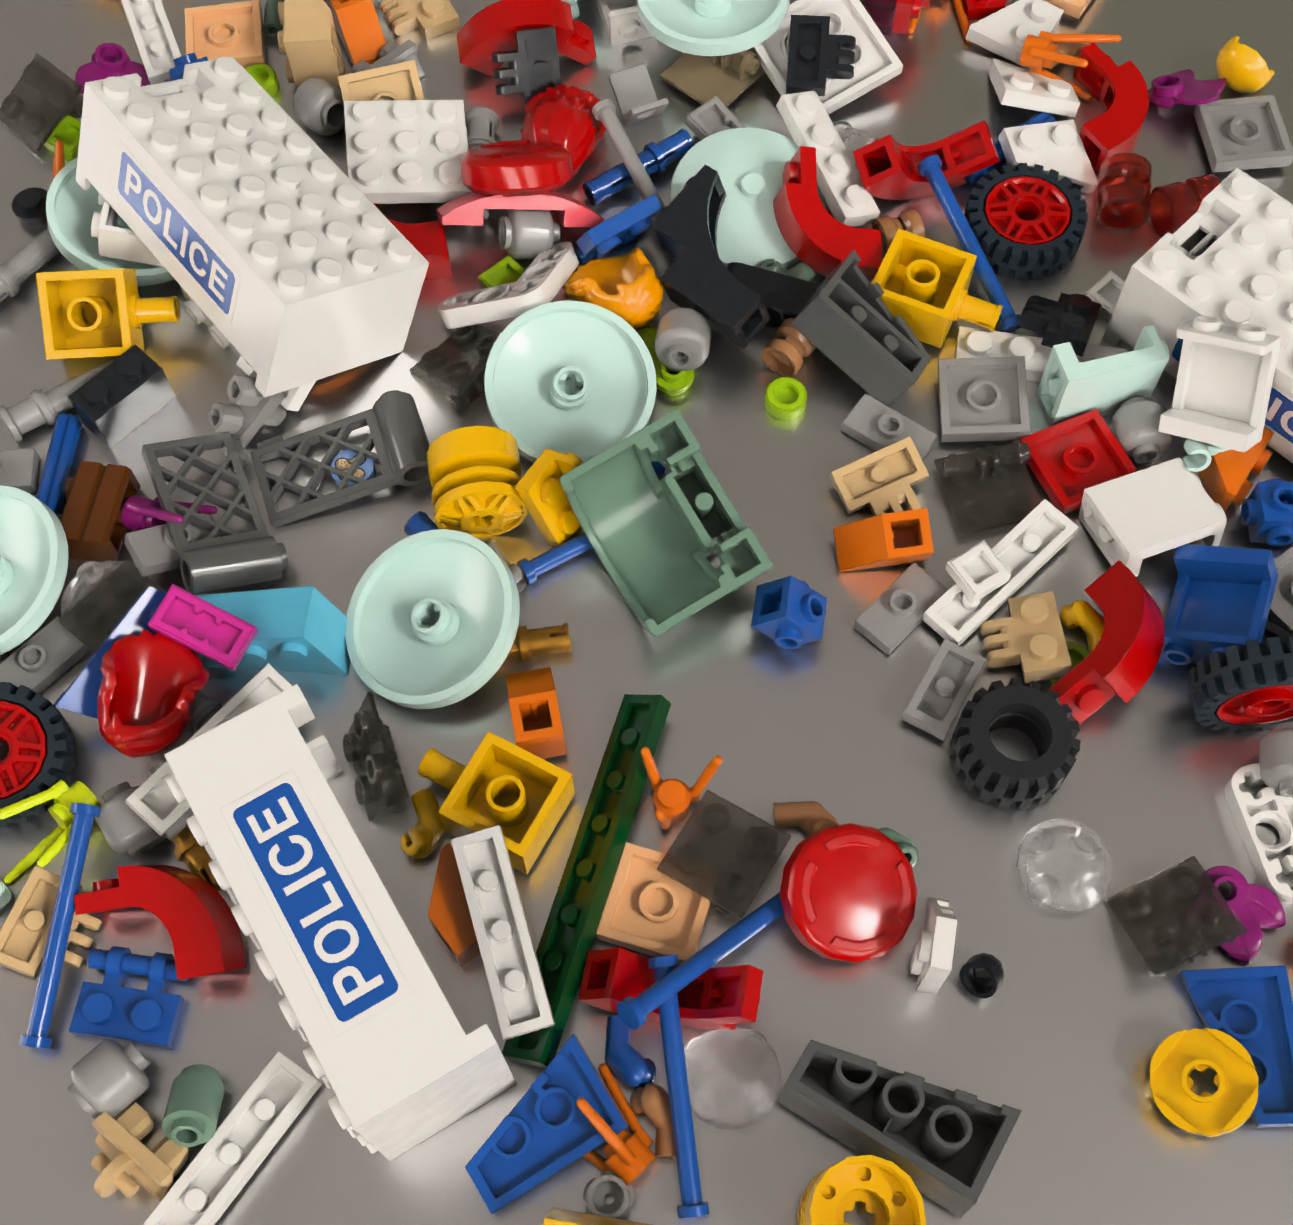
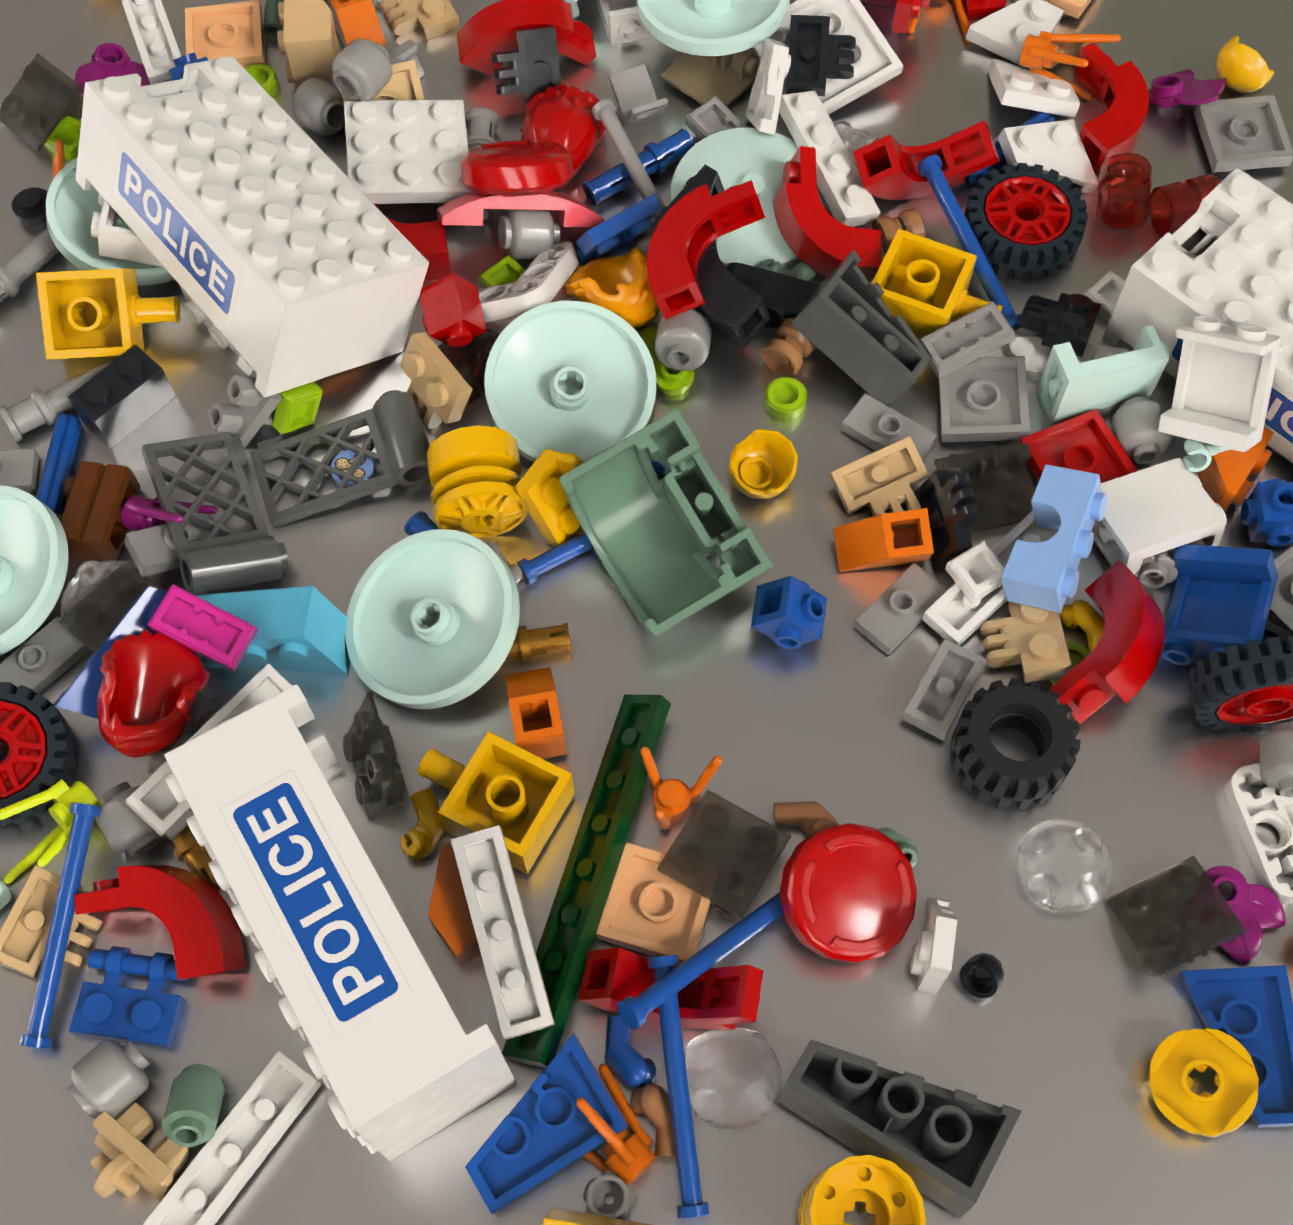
(297, 408): none -> lime tile
(361, 69): none -> light grey head
(434, 383): none -> tan hinge
(452, 311): none -> red brick
(685, 235): none -> red arch
(763, 464): none -> yellow hair
(768, 86): none -> white wing
(949, 514): none -> black hinge
(967, 339): none -> light grey plate
(1047, 570): none -> light blue arch
(1157, 570): none -> light grey plate

